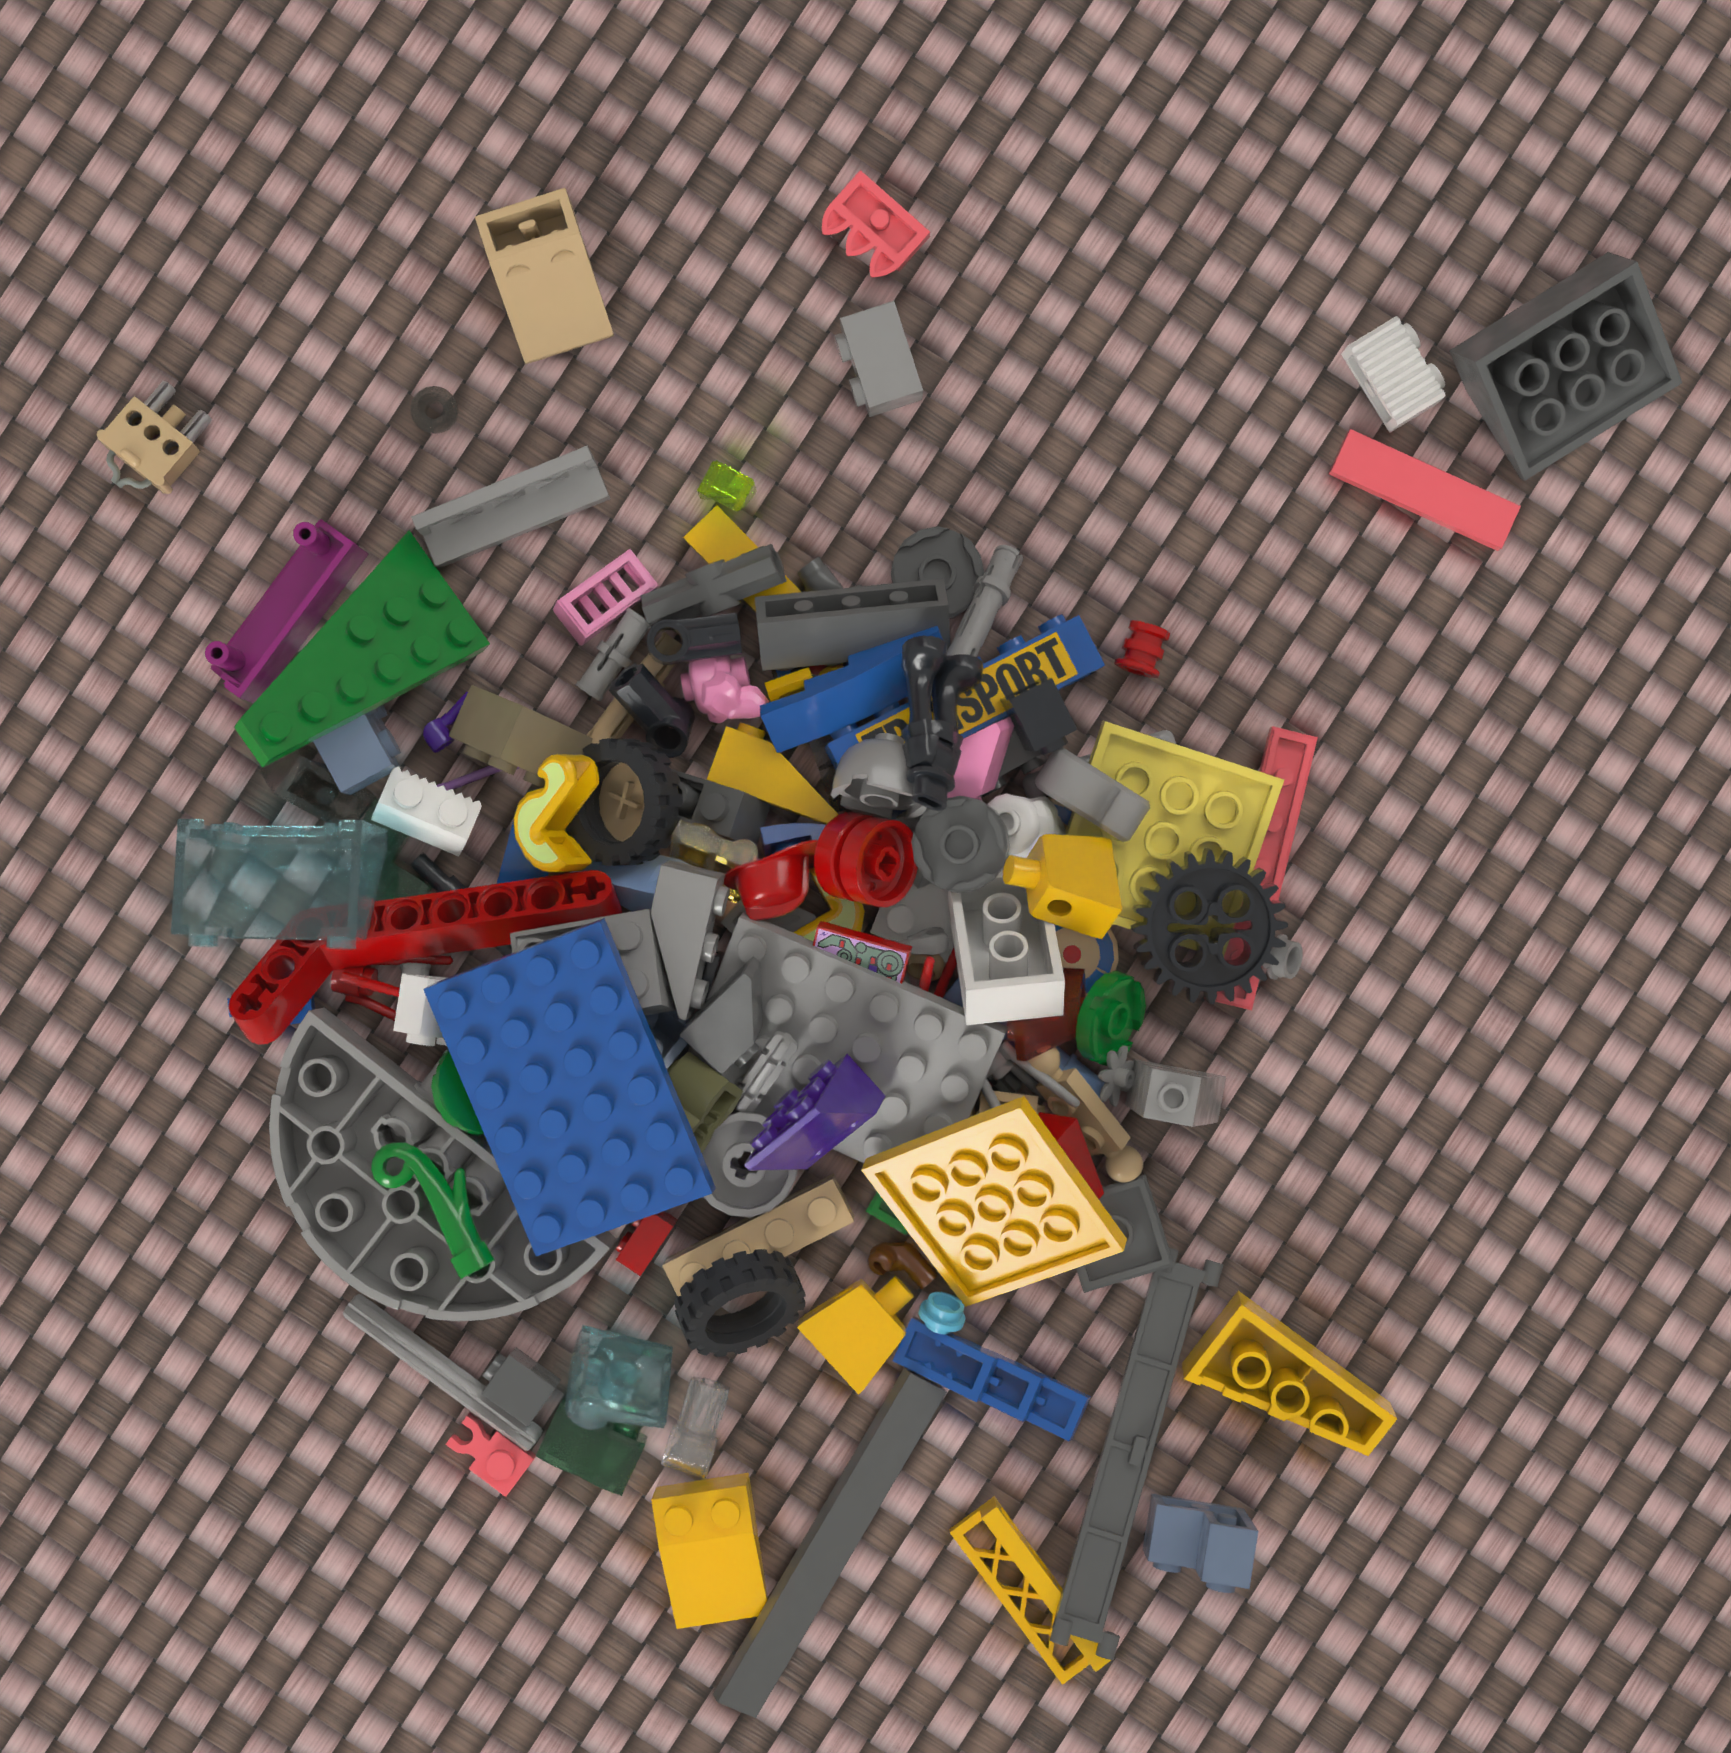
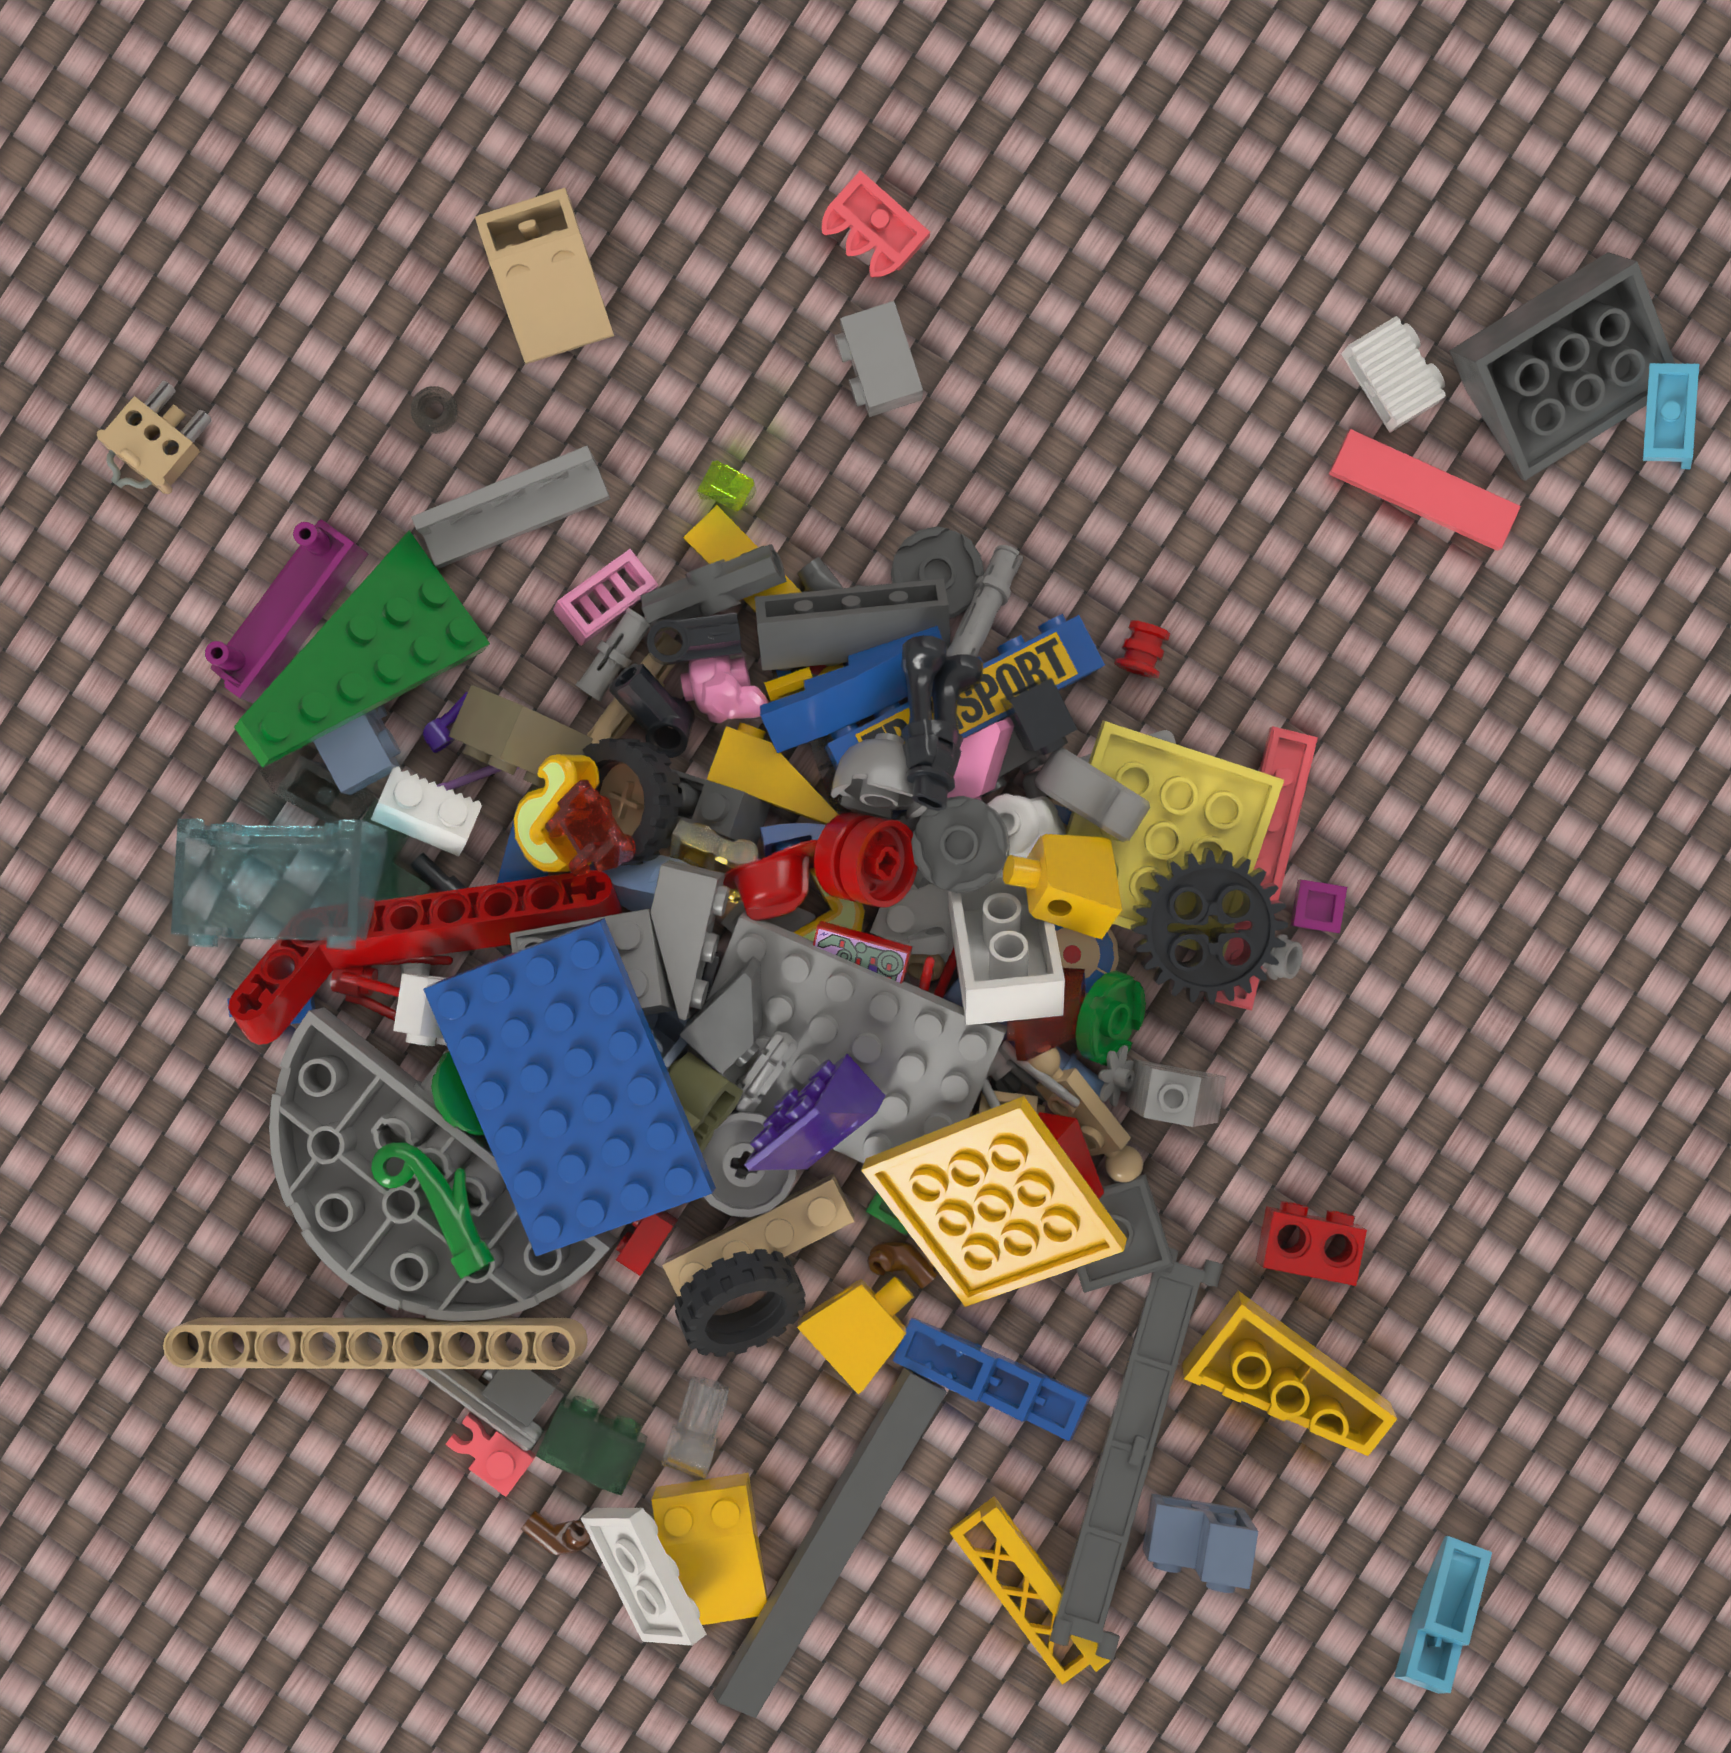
(354, 1352): none -> tan beam
(557, 1538): none -> reddish brown arm
(591, 830): none -> clear red piece
(618, 1380): clear light blue slope -> none
(644, 1575): none -> white plate
(942, 1313): medium azure plate -> none
(1308, 1254): none -> red brick
(1318, 906): none -> magenta plate
(1444, 1616): none -> medium azure slope
(1671, 413): none -> medium azure panel

